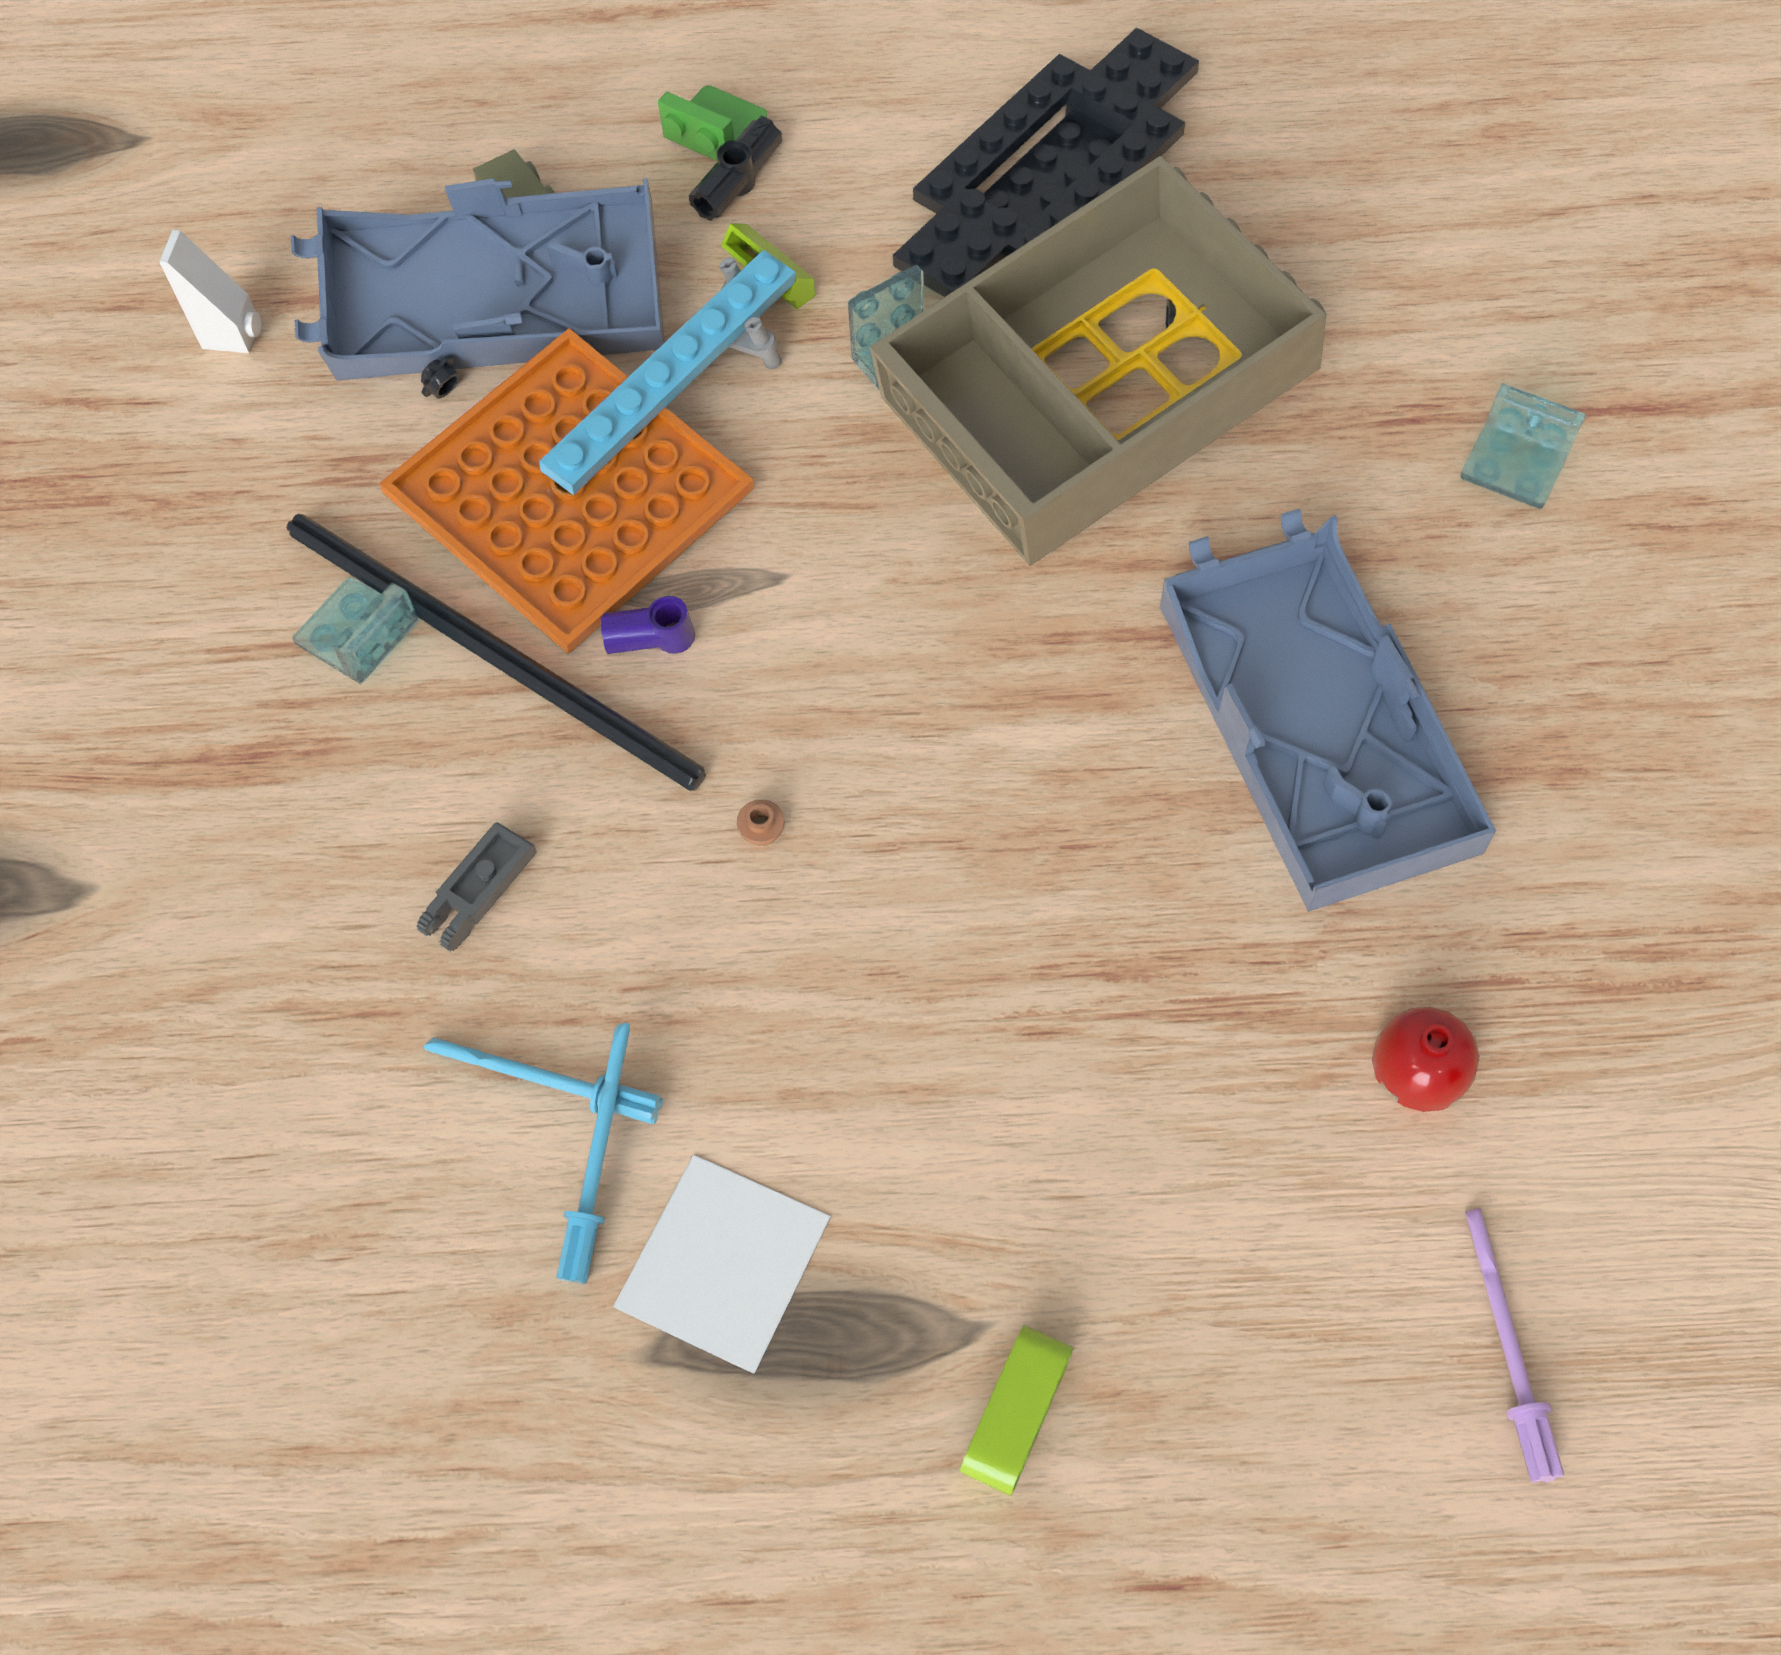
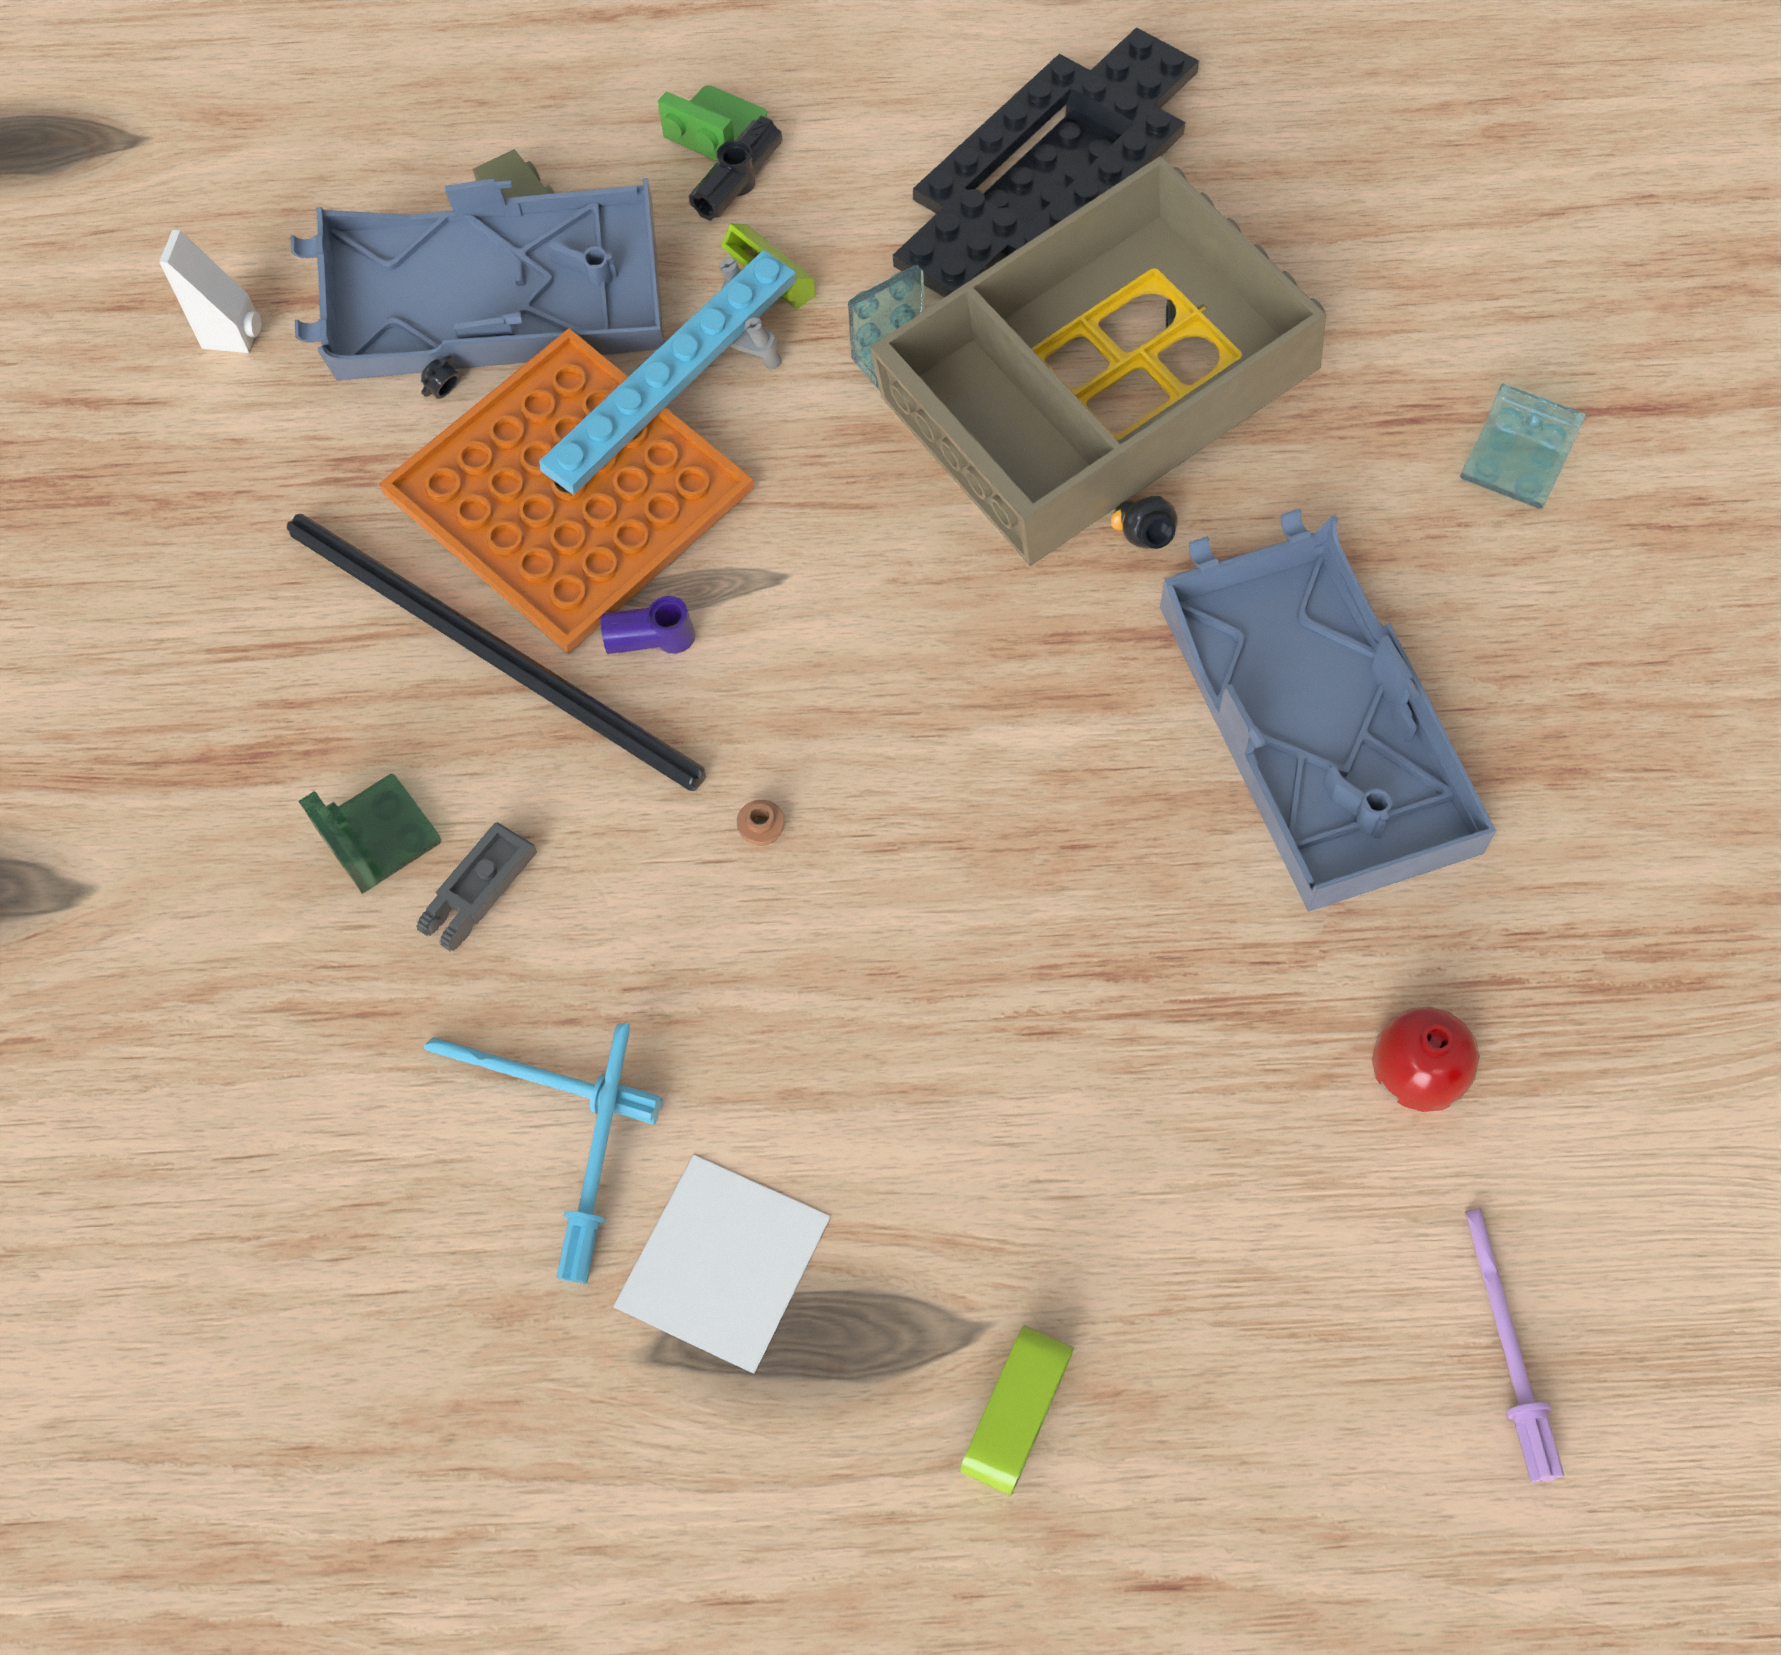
(357, 628): clear light blue bracket -> none
(373, 831): none -> clear green bracket
(1146, 522): none -> black animal

